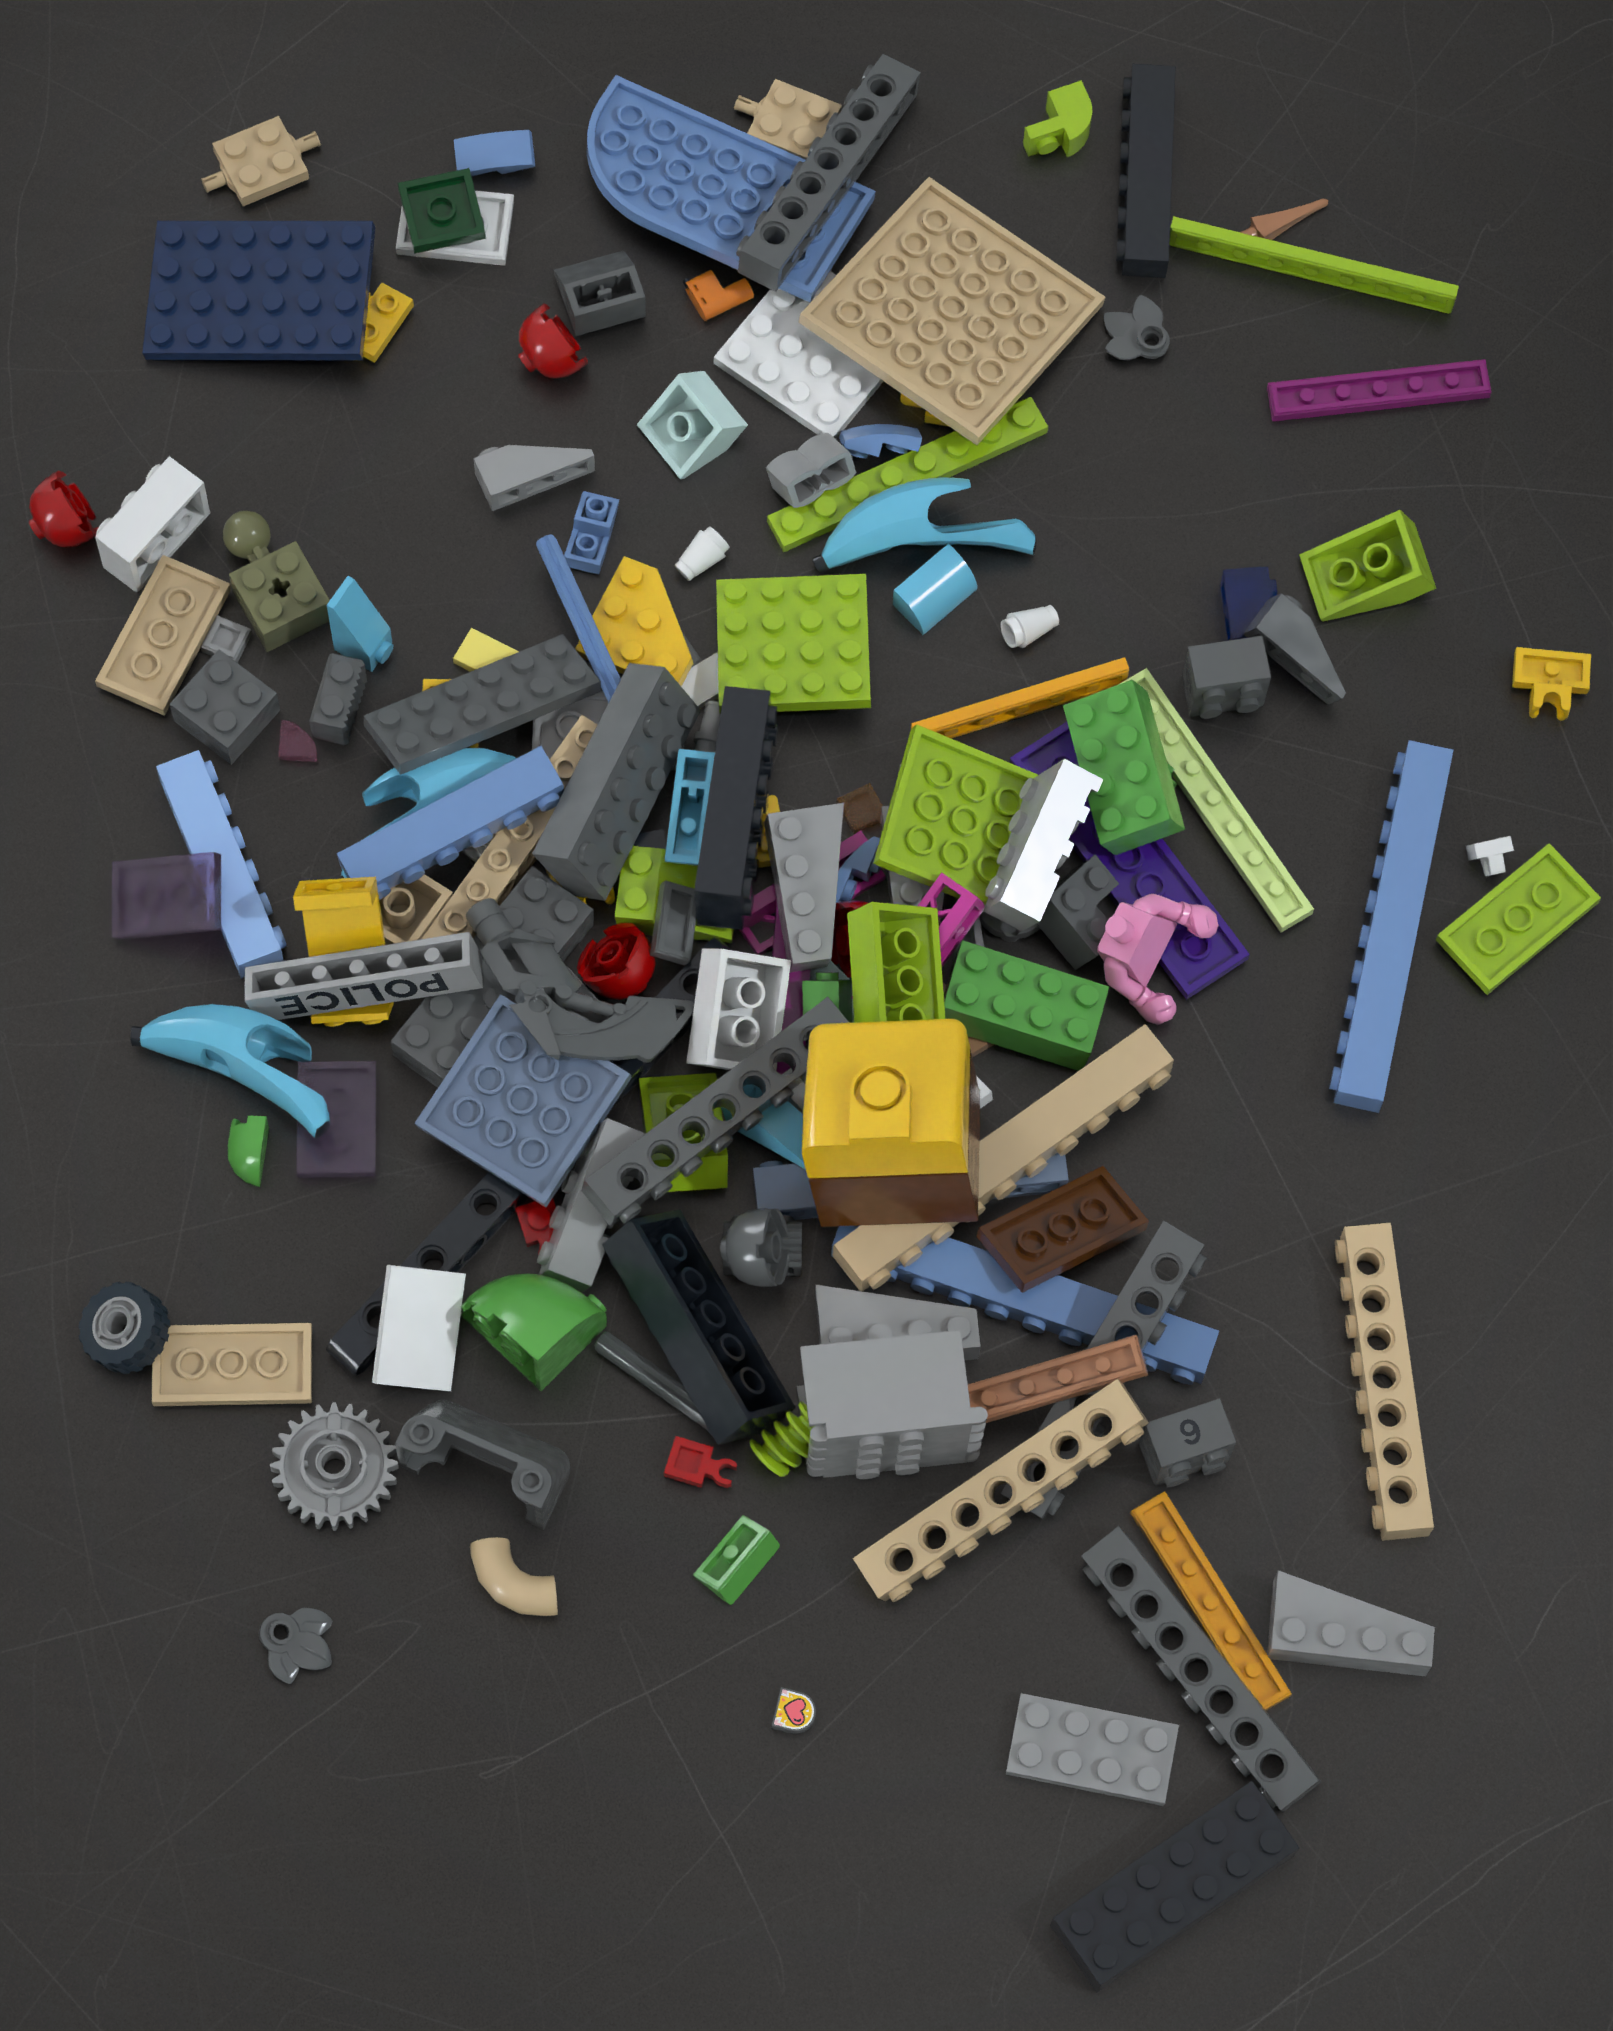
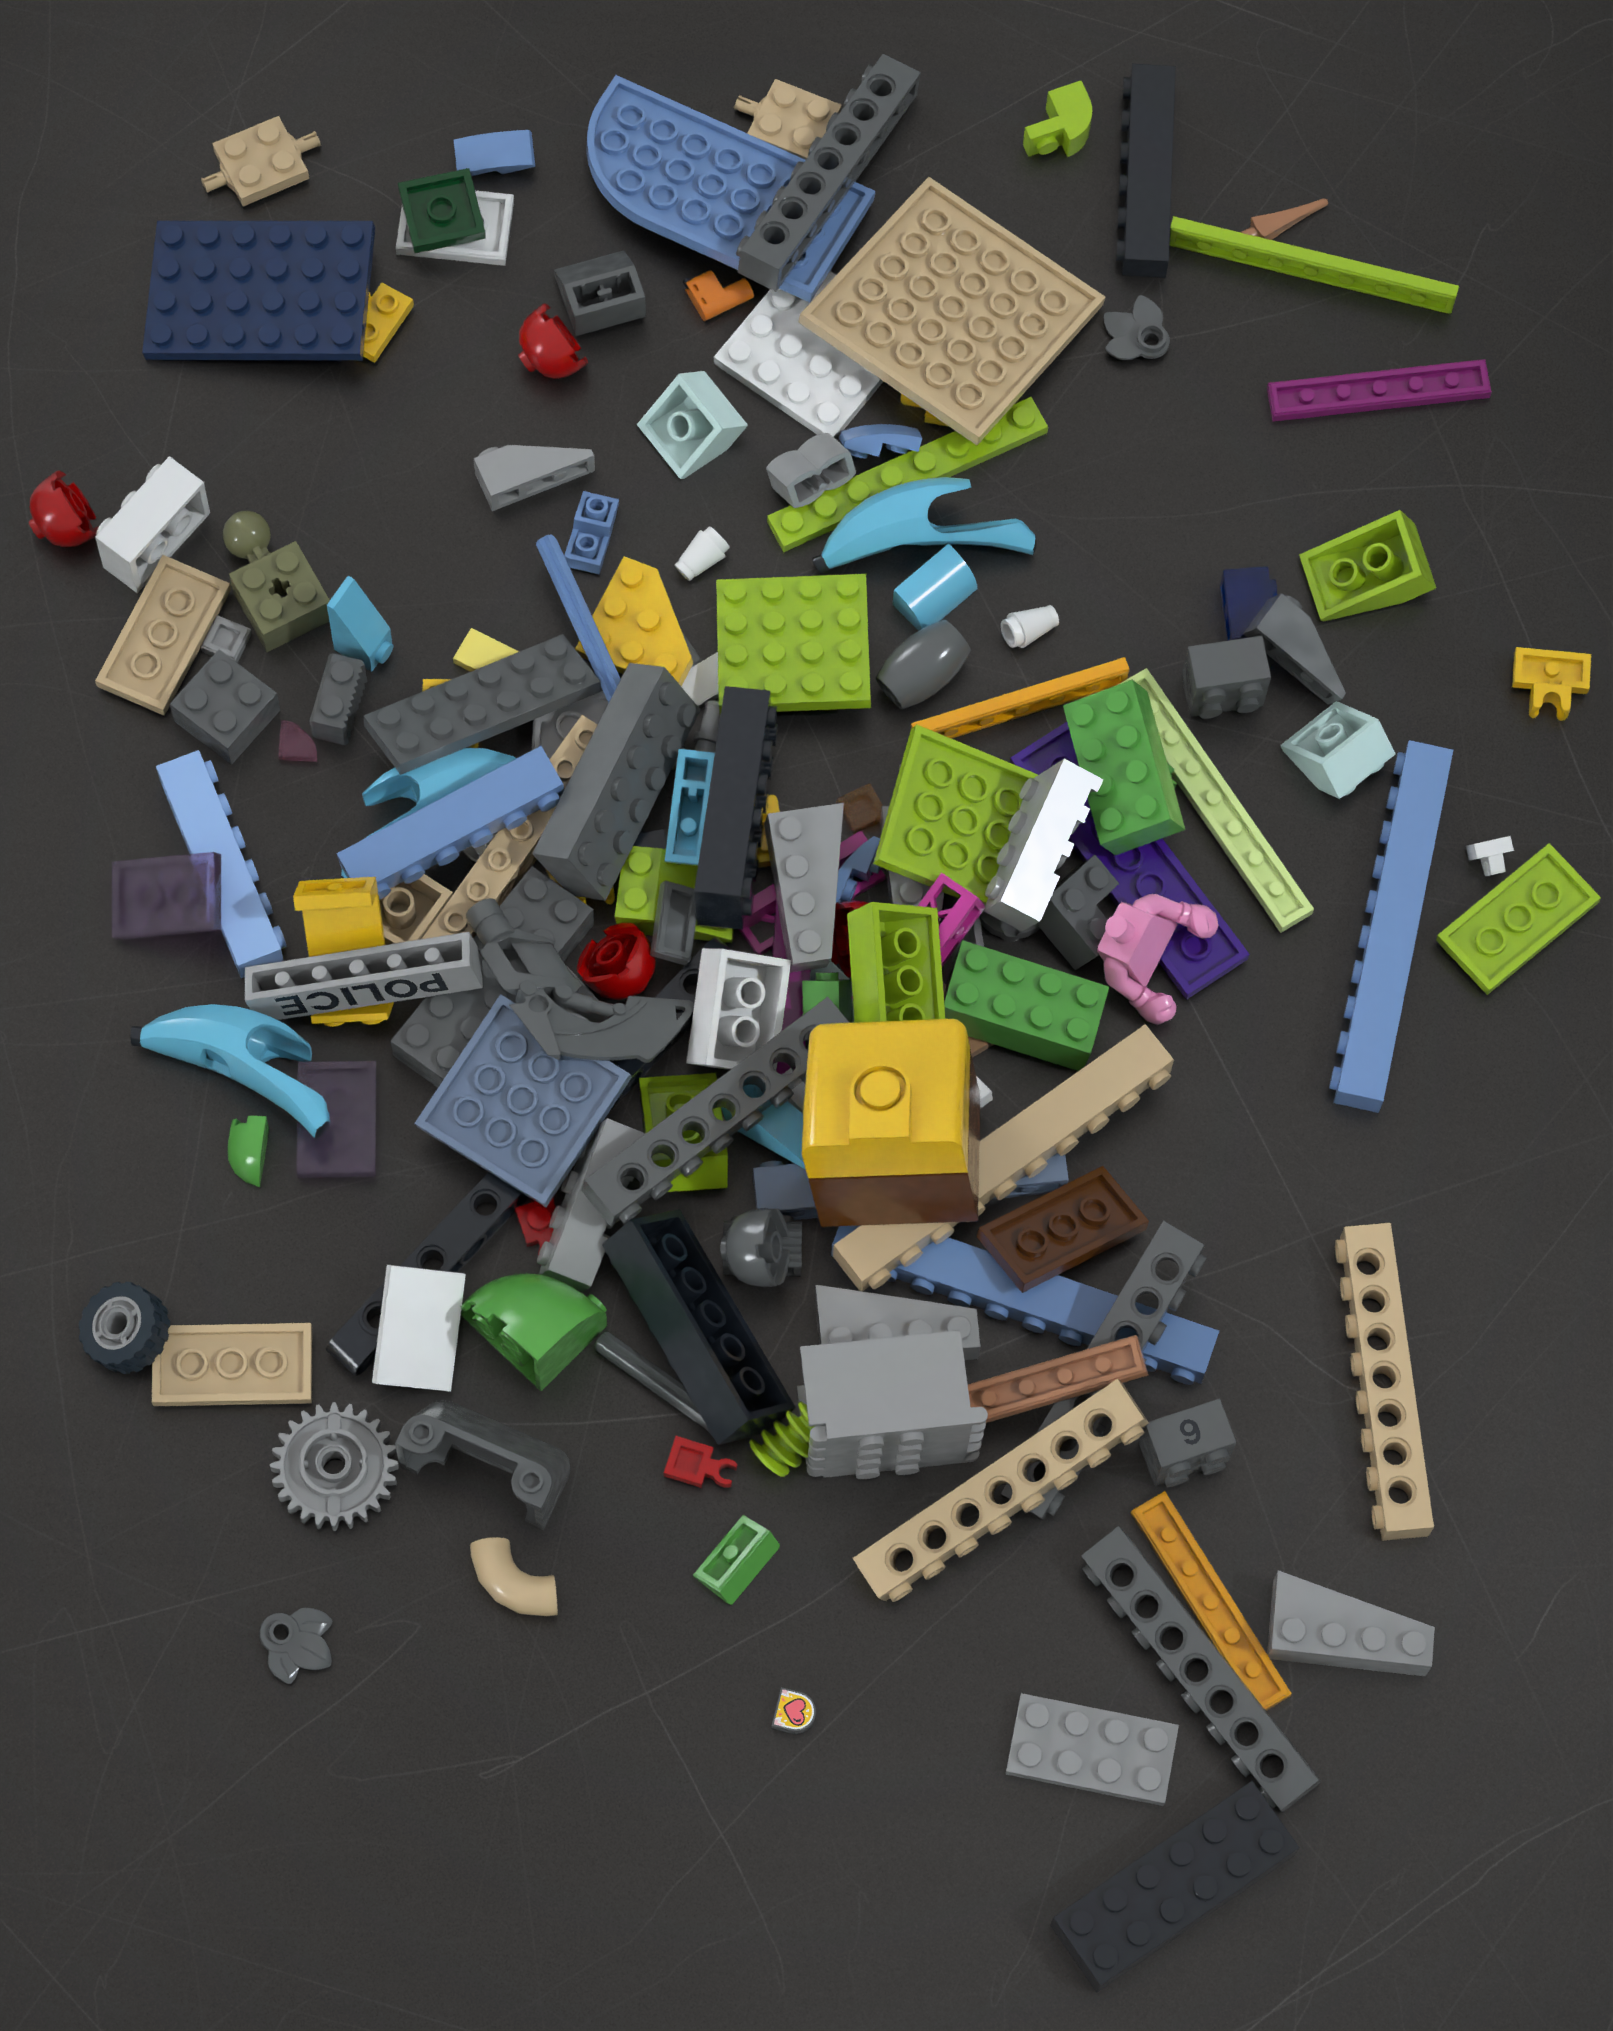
(923, 664): none -> dark grey piece
(1339, 749): none -> light aqua slope

